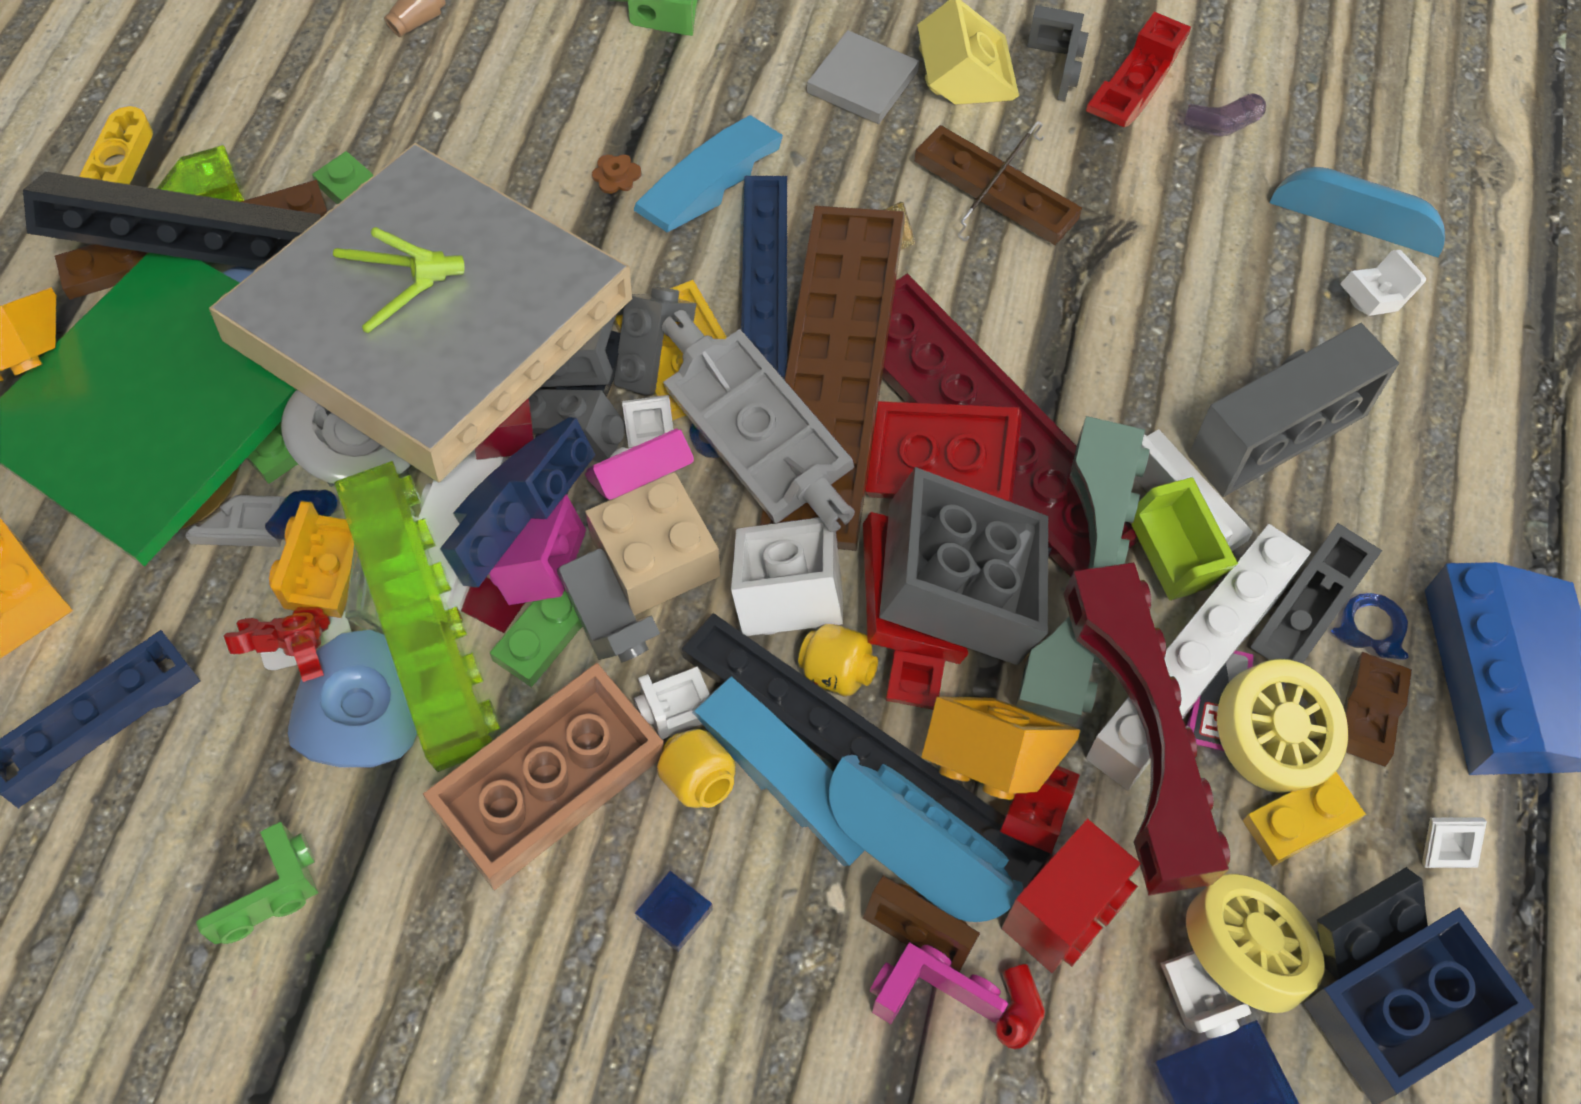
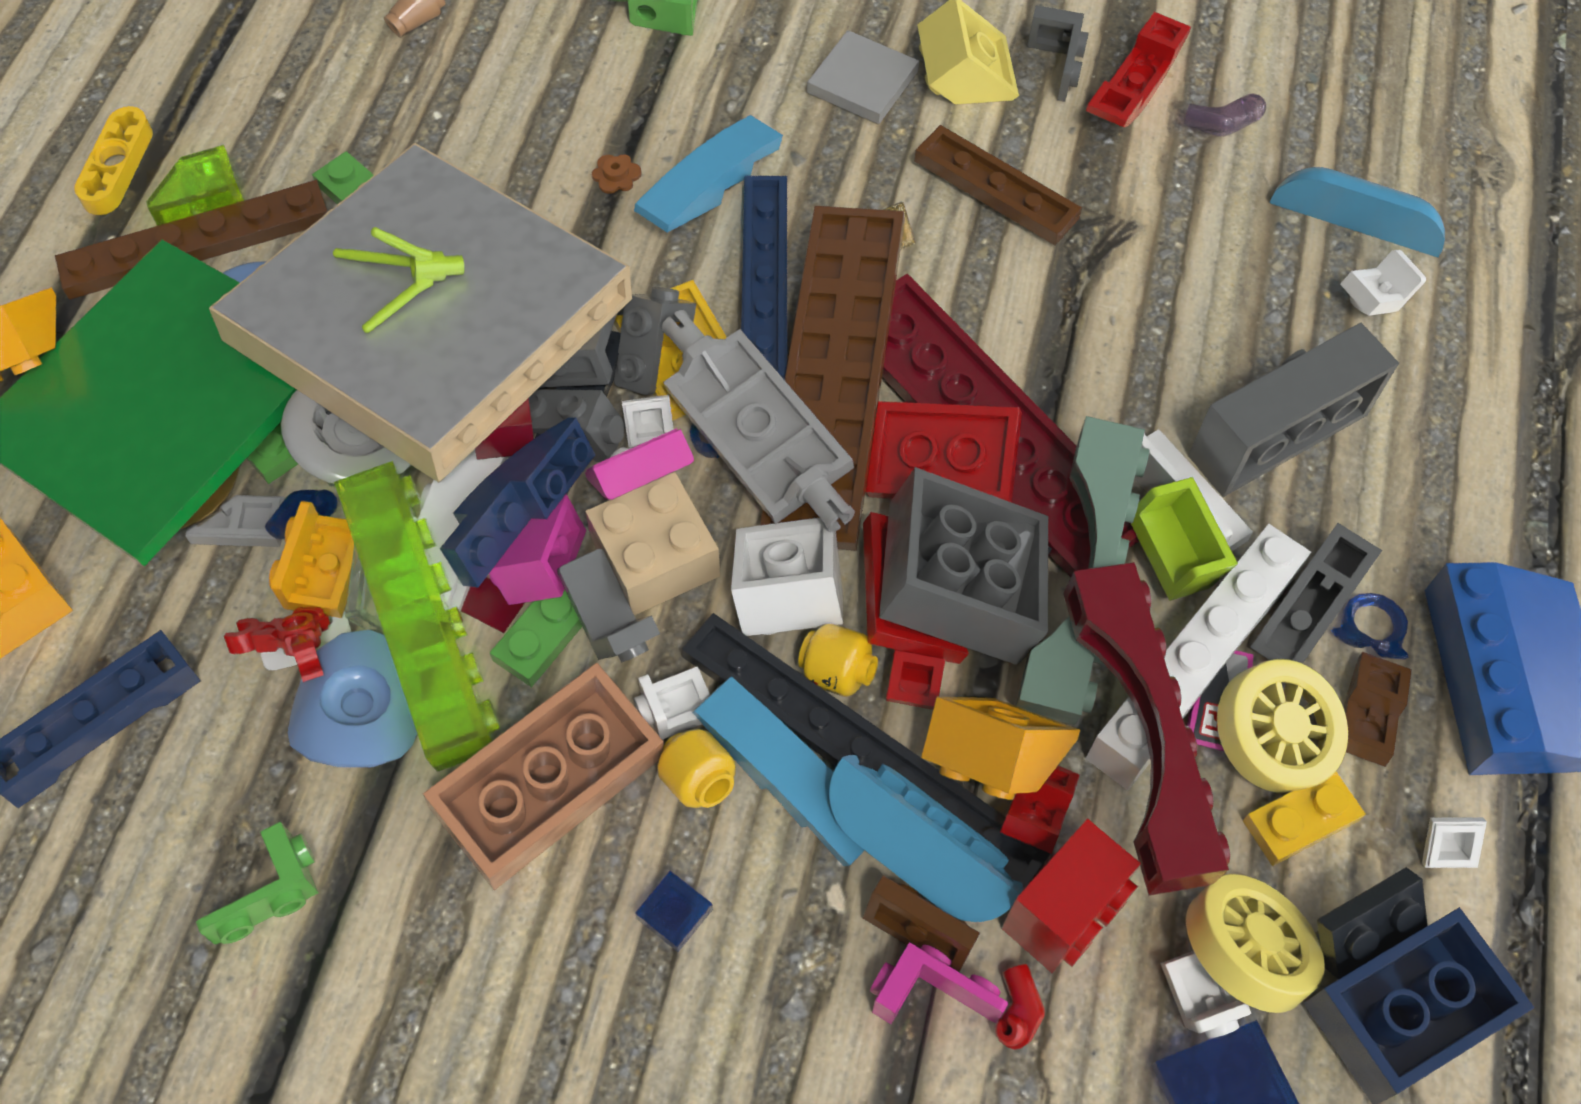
(159, 220): black brick -> none
(998, 174): dark brown piece -> none

